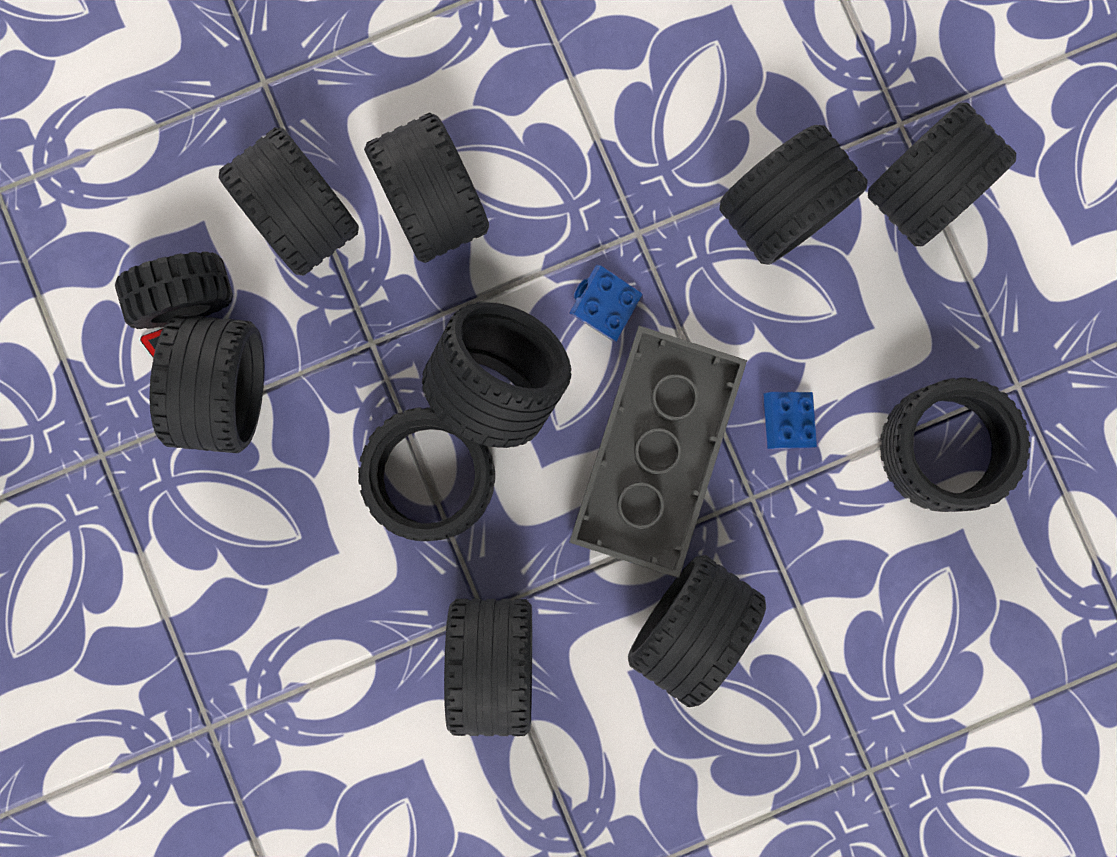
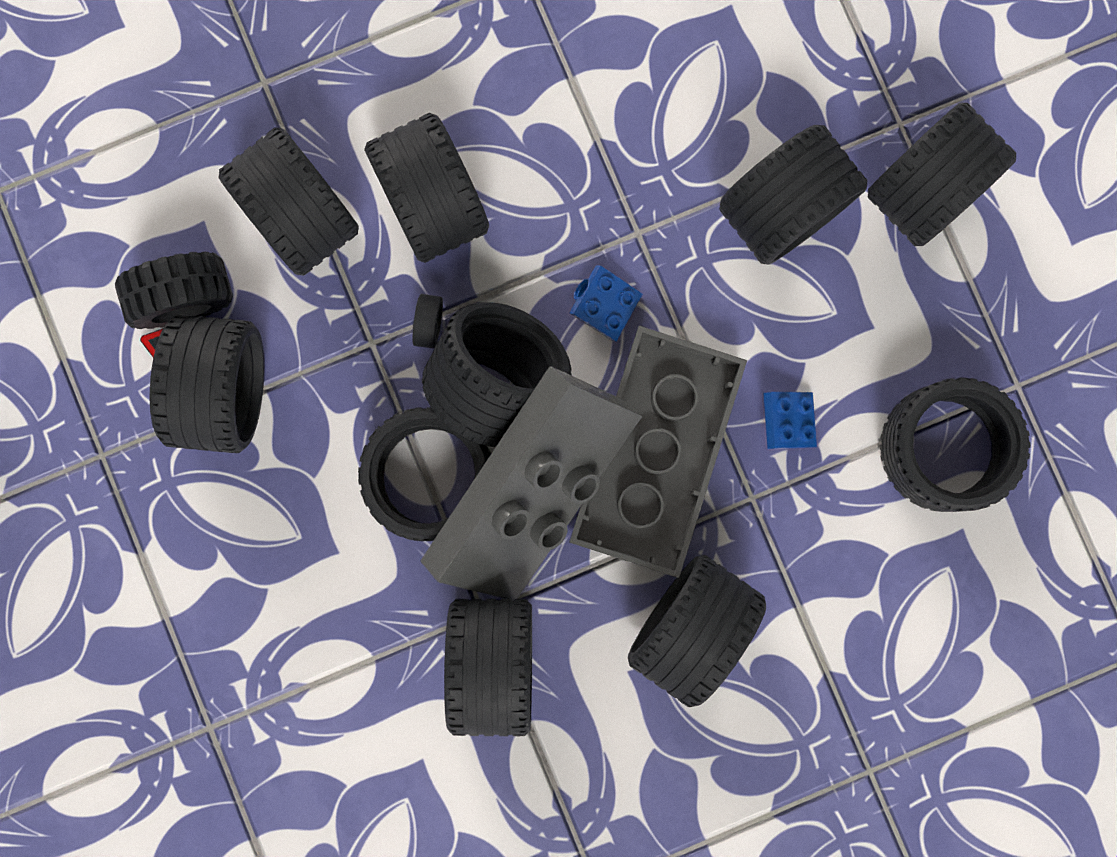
(427, 321): none -> black tyre
(531, 487): none -> dark grey plate

